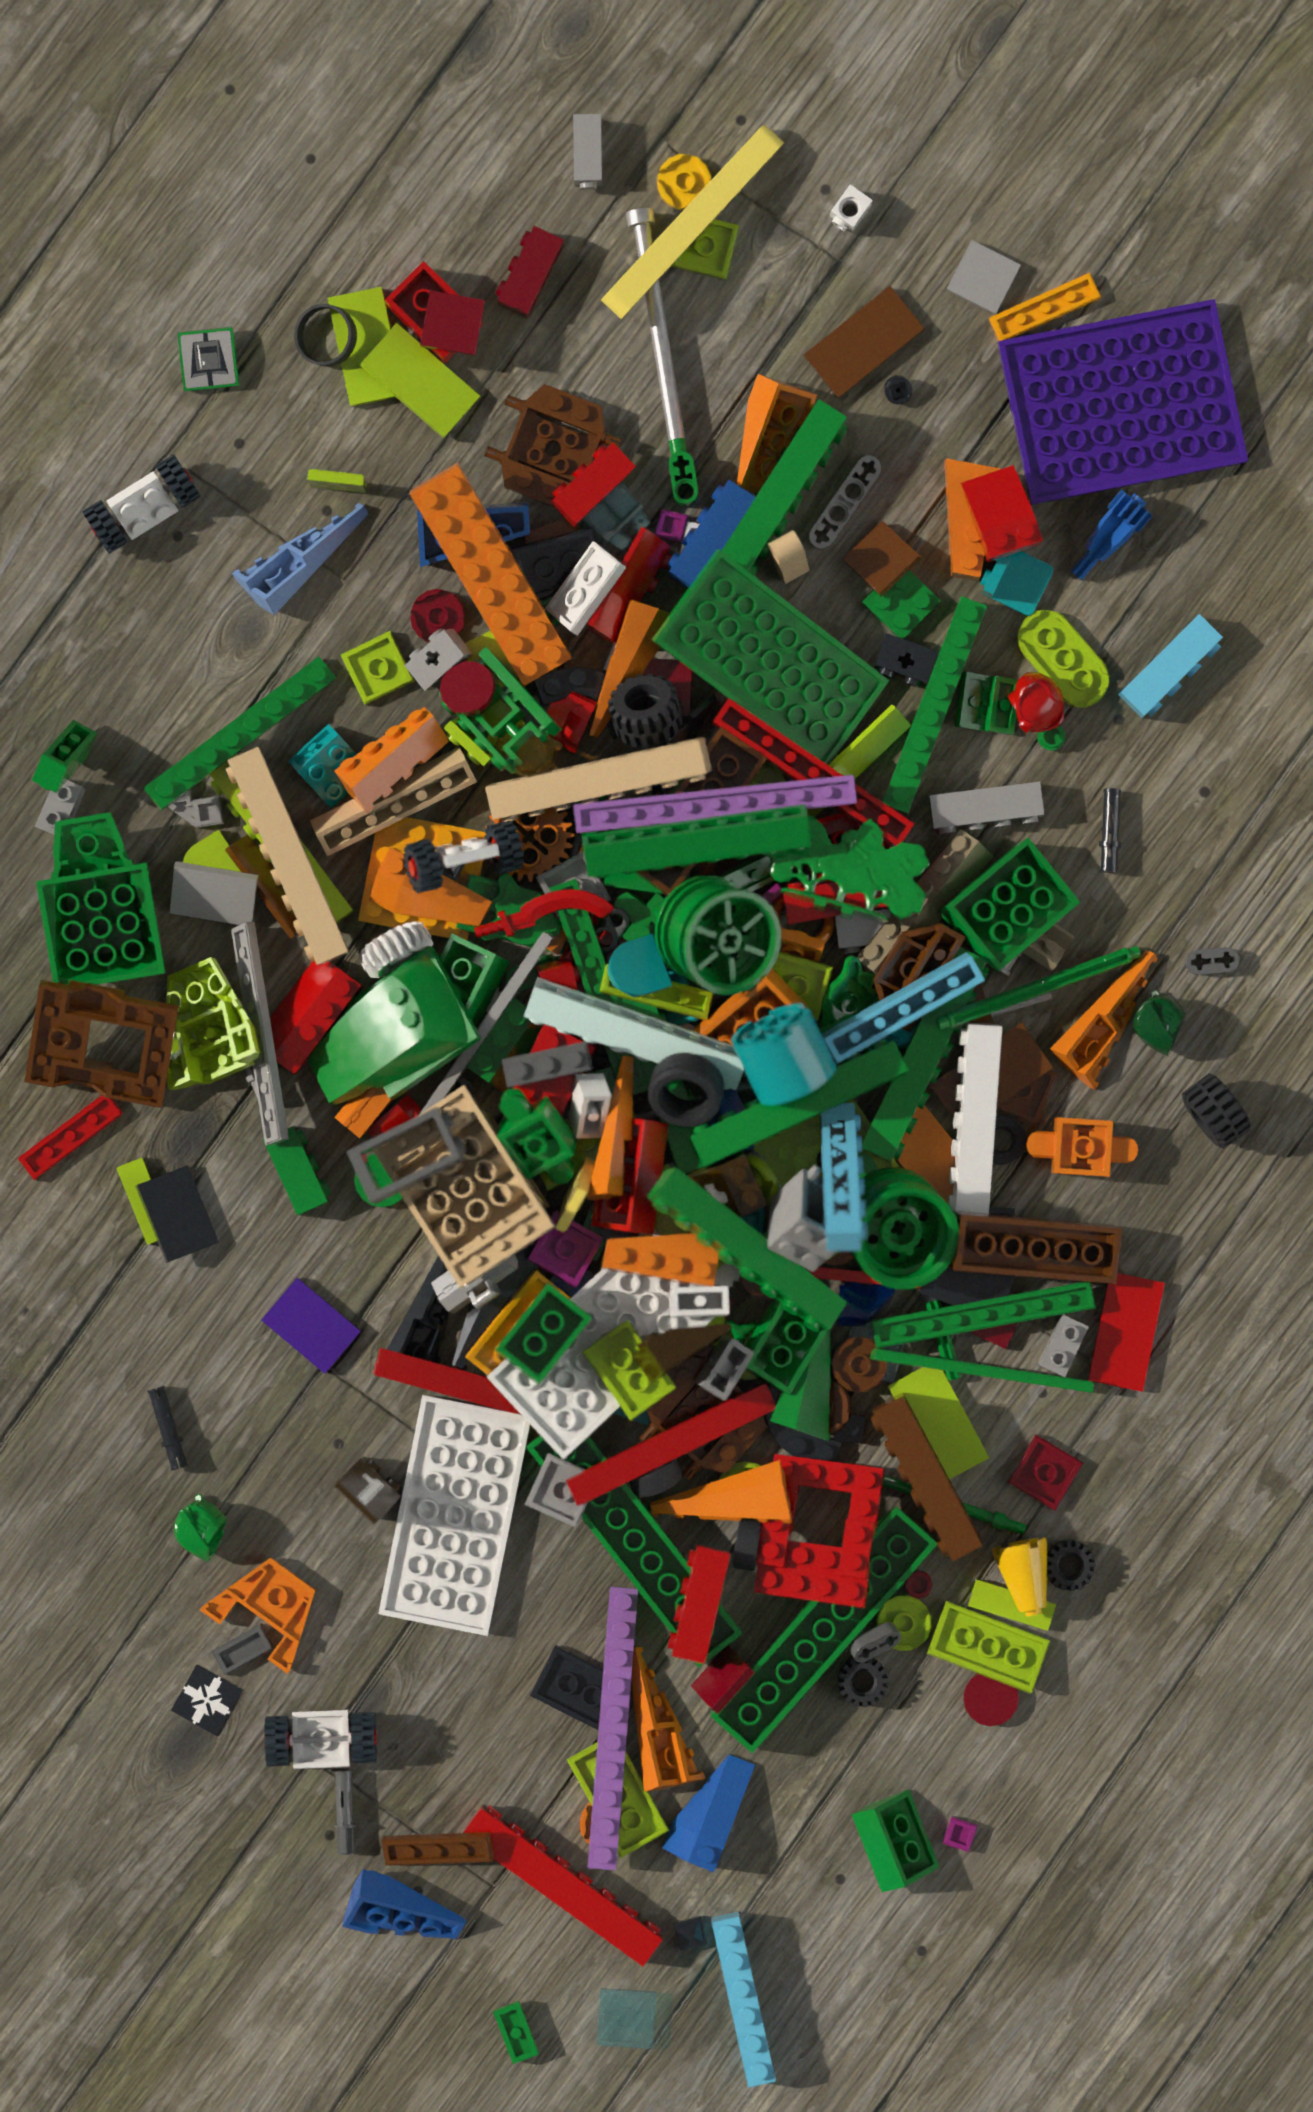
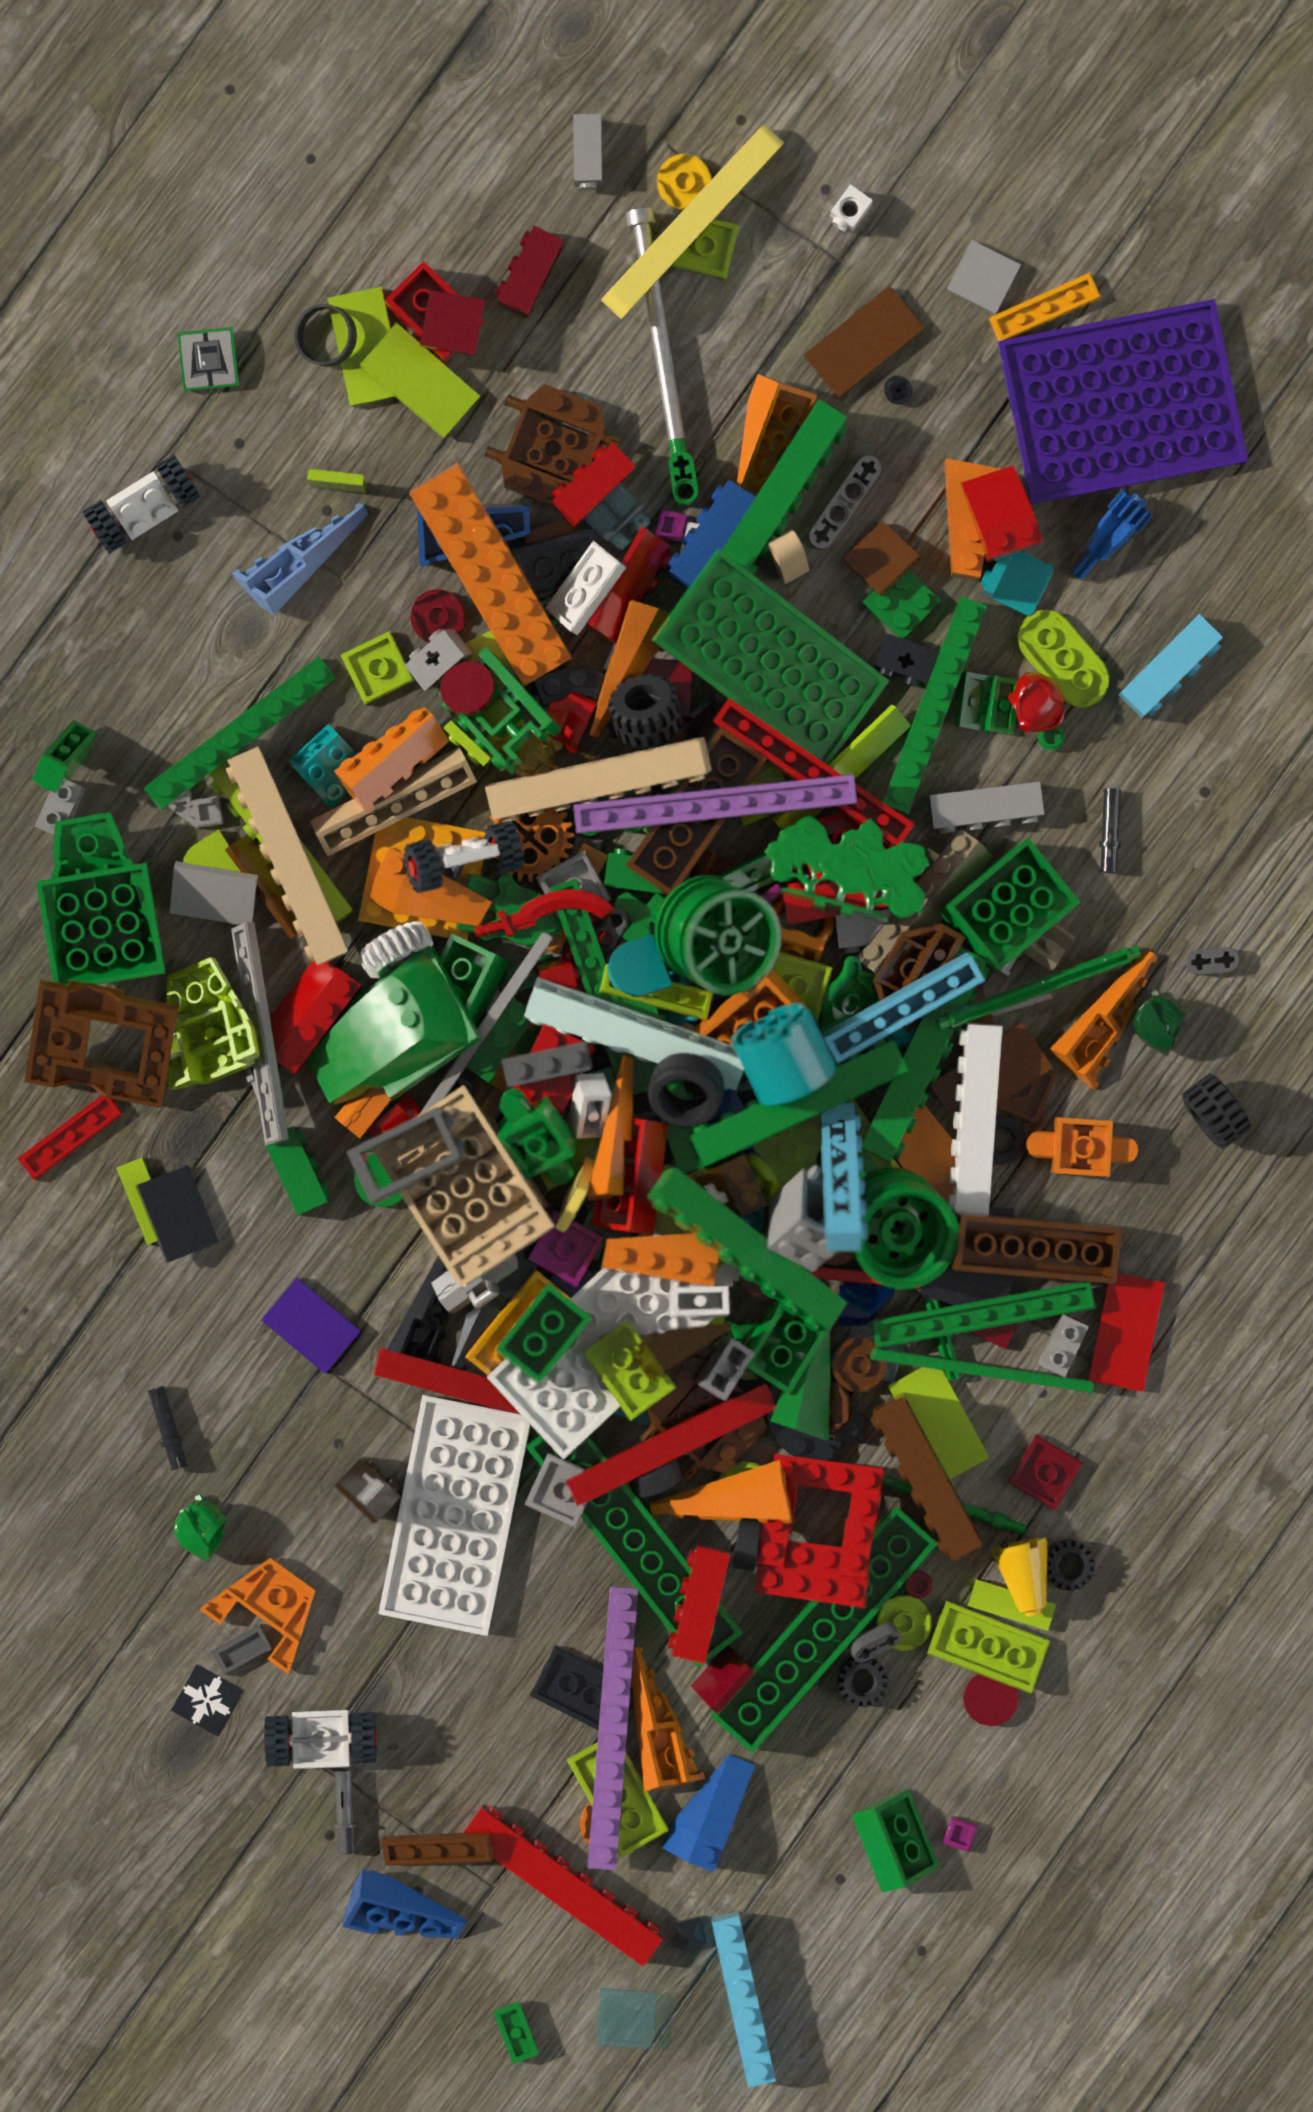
(696, 841): green brick -> none

